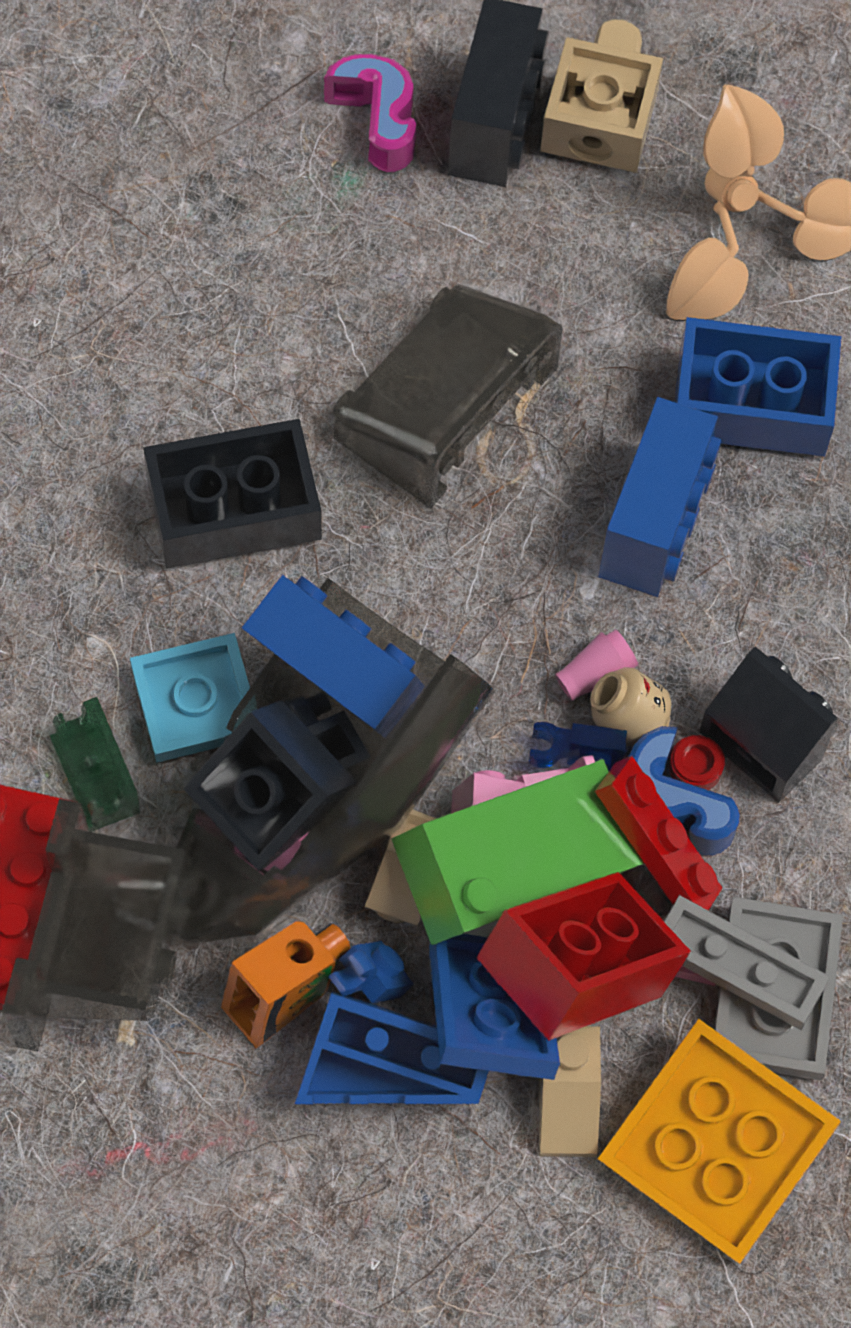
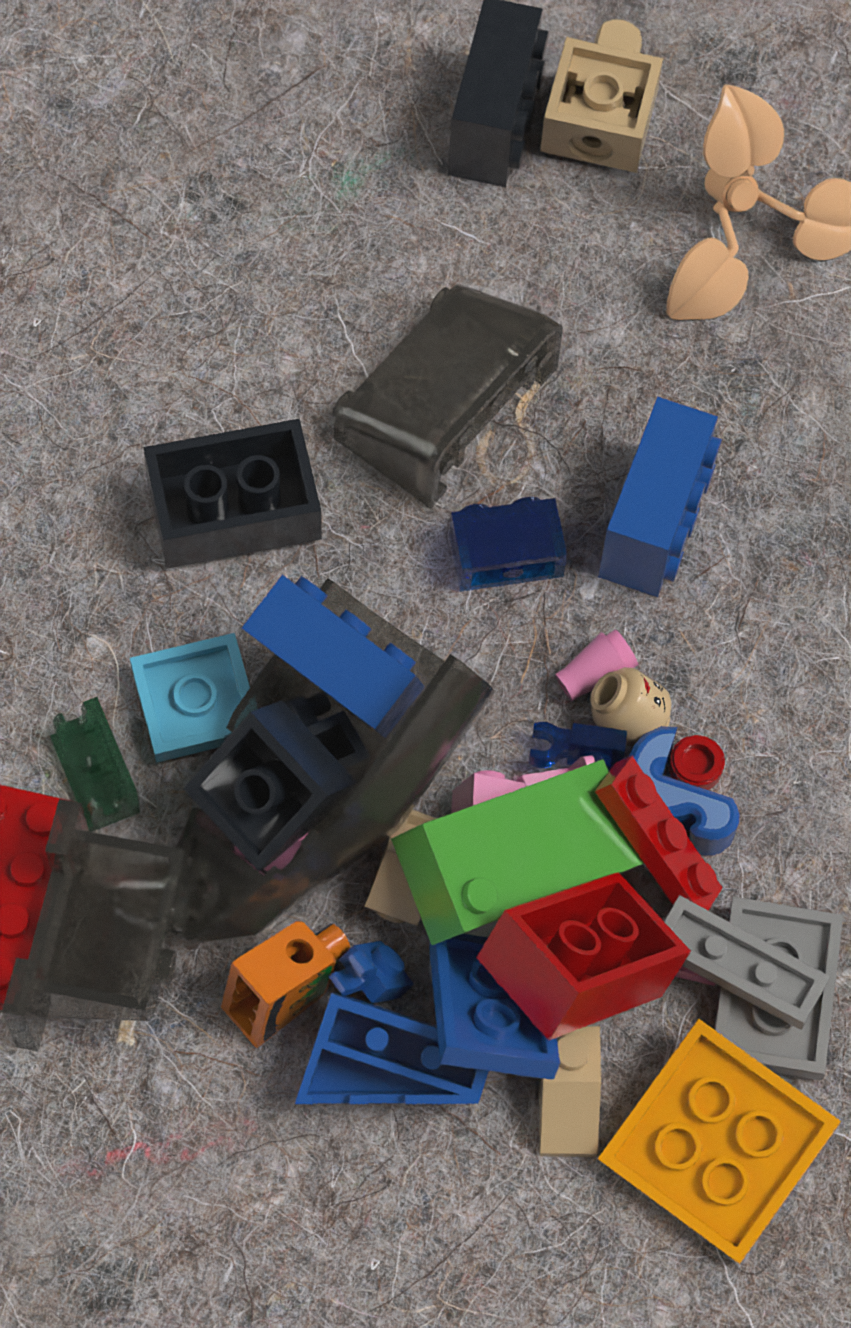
(389, 91): dark pink animal -> none
(507, 543): none -> clear blue brick
(762, 384): blue brick -> none
(769, 724): black slope -> none

